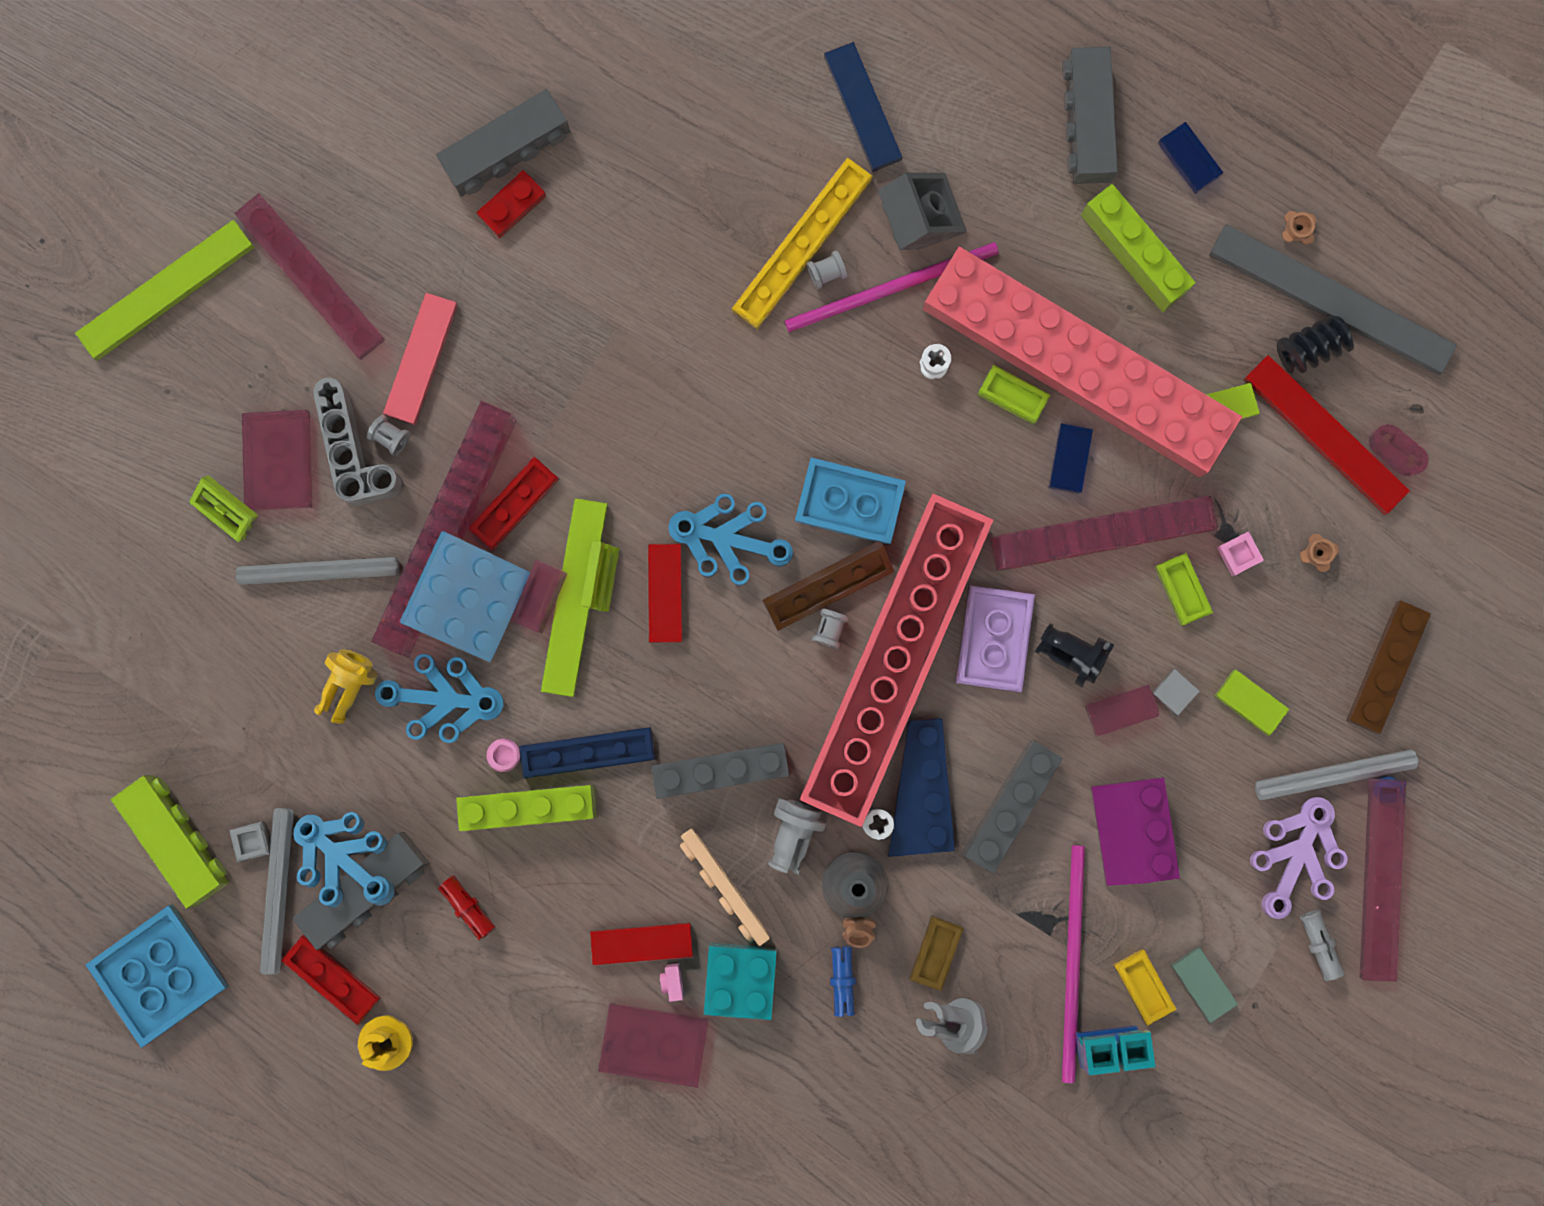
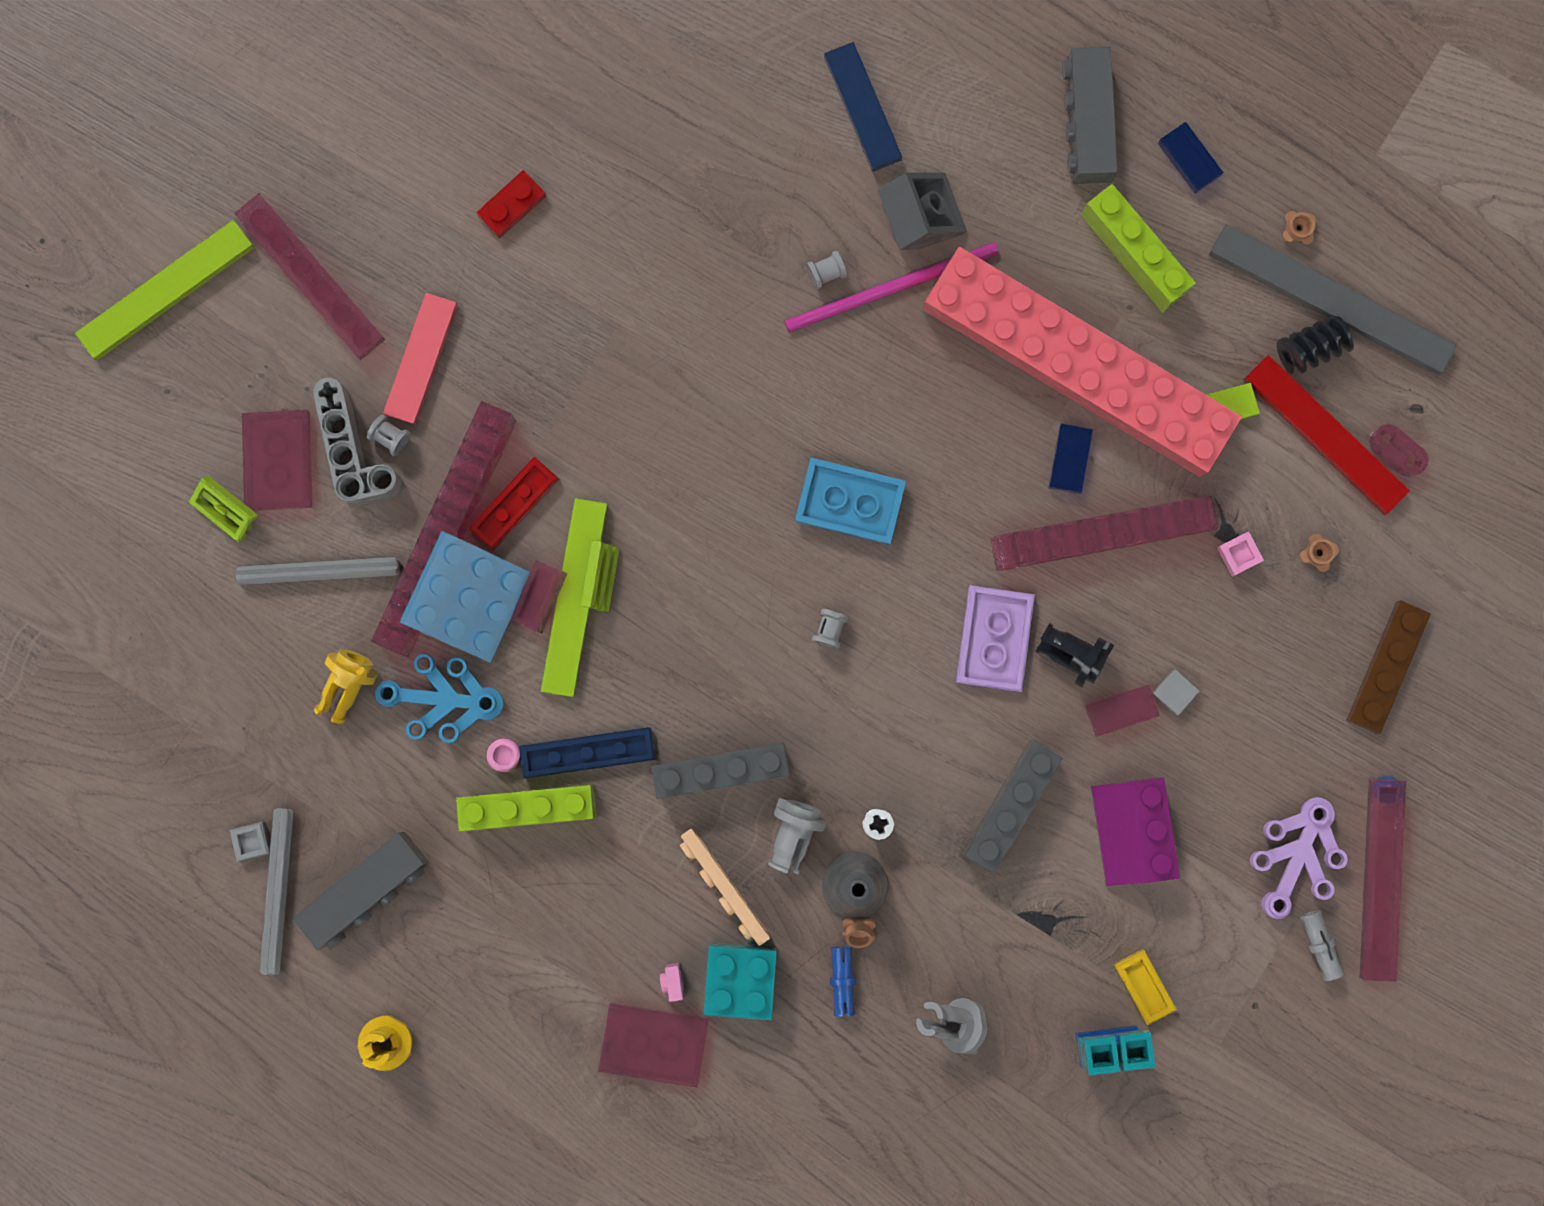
(156, 975): dark azure plate -> none
(170, 840): lime brick -> none
(331, 980): red tile -> none
(338, 856): dark azure plant -> none
(466, 907): red pin -> none
(504, 143): dark grey brick -> none
(641, 943): red tile -> none
(665, 593): red tile -> none
(724, 537): dark azure plant -> none
(802, 243): yellow tile -> none
(828, 585): reddish brown plate -> none
(896, 660): coral brick -> none
(923, 798): dark blue wing -> none
(932, 352): white bush -> none
(936, 953): pearl gold tile -> none
(1013, 394): lime tile -> none
(1073, 963): dark pink piece -> none
(1183, 589): lime tile -> none
(1204, 984): sand green tile -> none
(1251, 702): lime tile -> none
(1336, 774): light grey axle -> none

